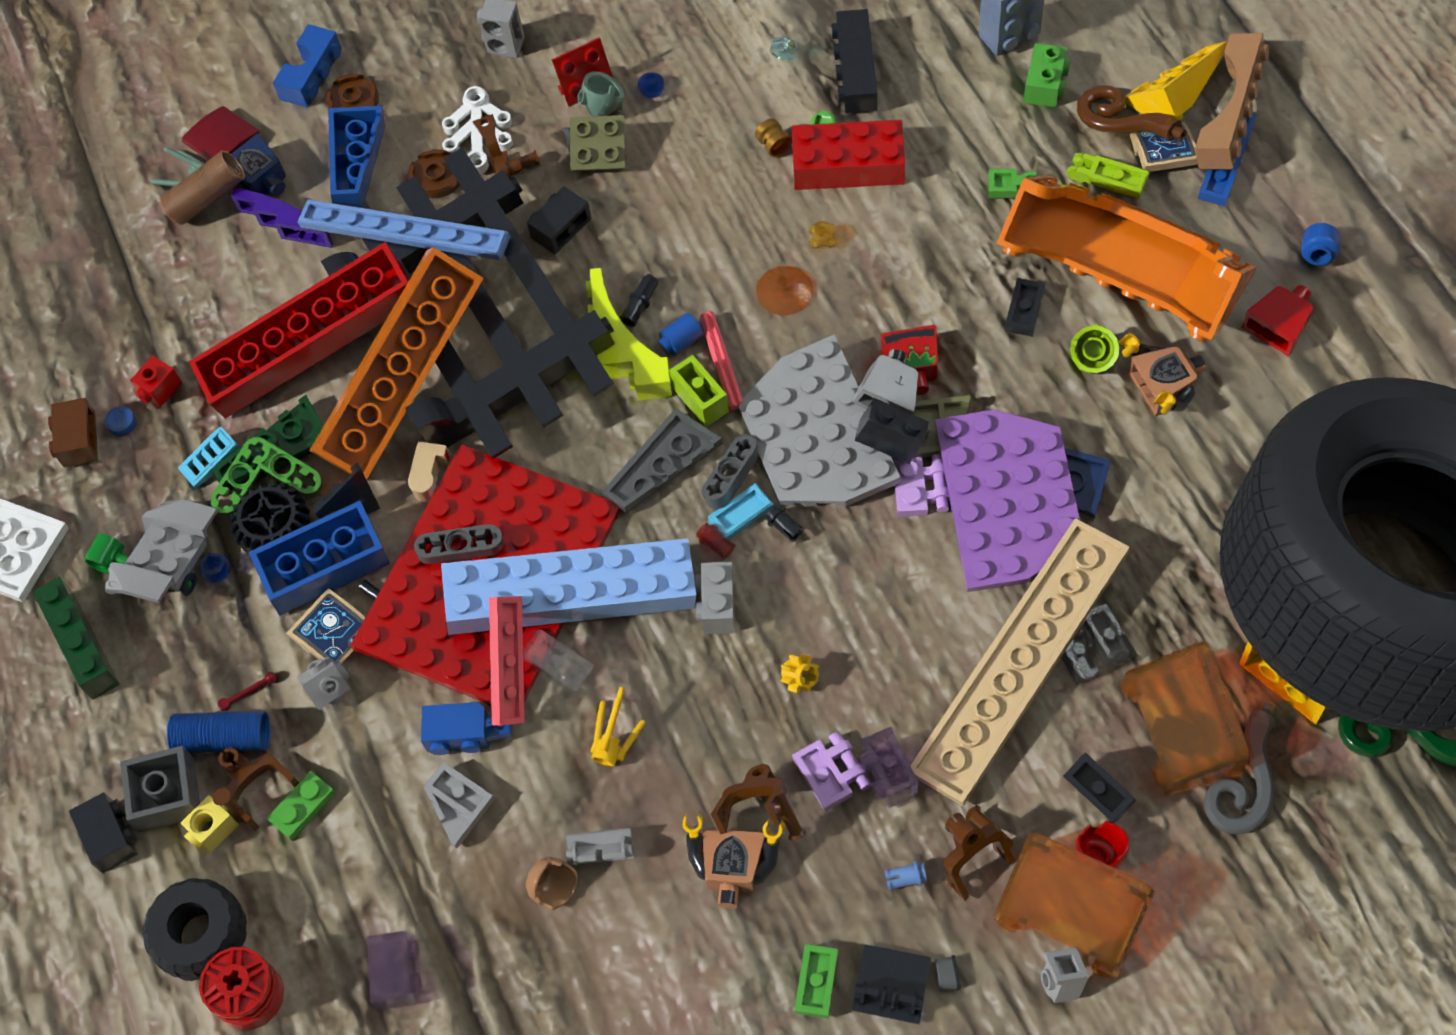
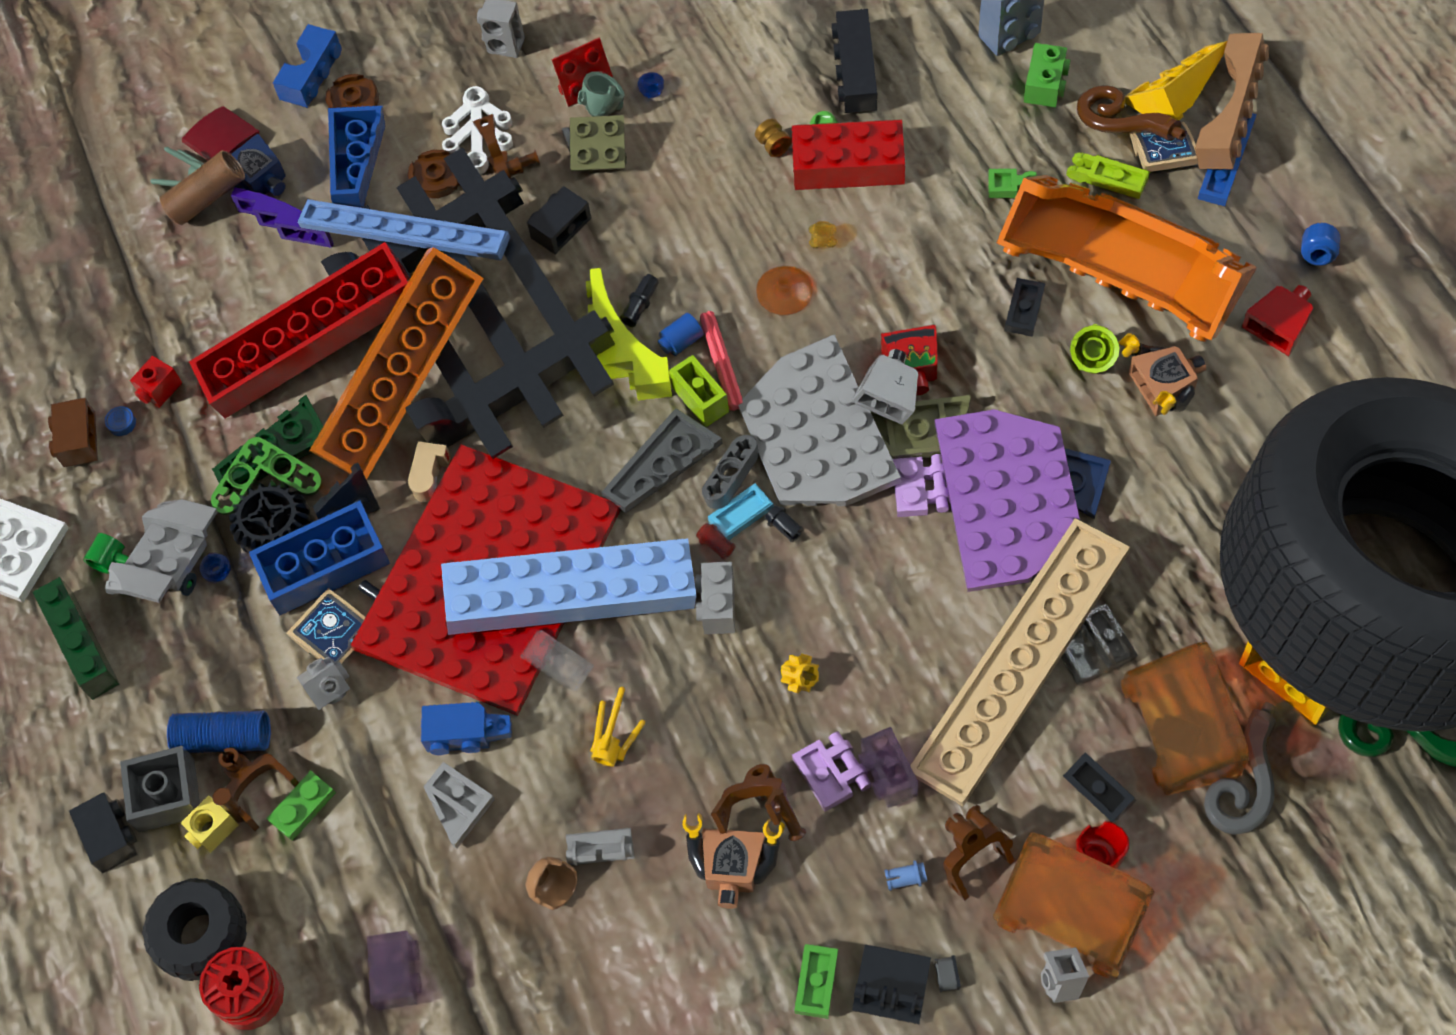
(204, 451): medium azure slope -> none
(225, 704): dark red hinge -> none
(448, 536): dark grey beam -> none
(506, 660): coral plate -> none
(783, 48): clear light blue tile -> none
(891, 431): black brick -> none

